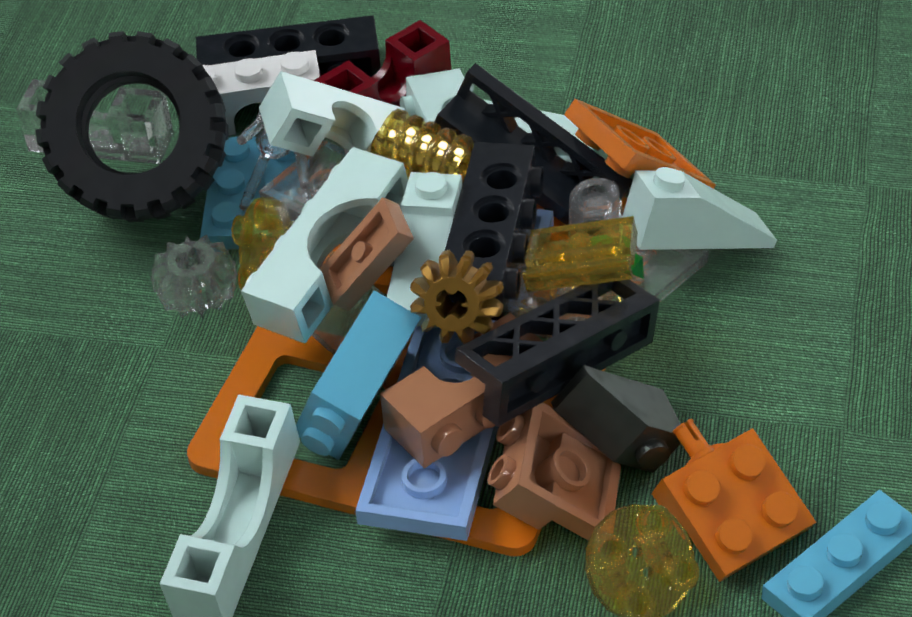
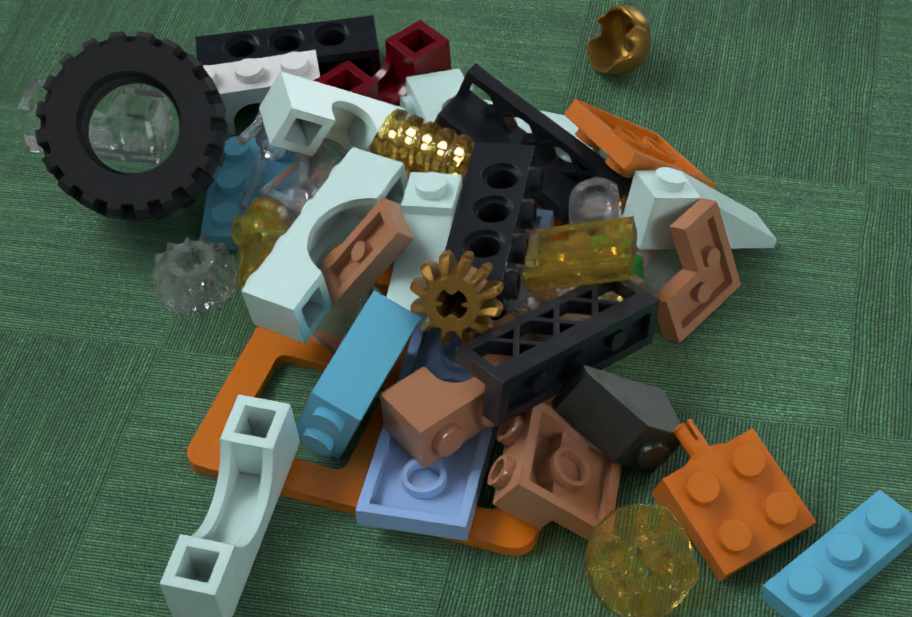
(621, 42): none -> pearl gold hair
(706, 272): none -> nougat plate

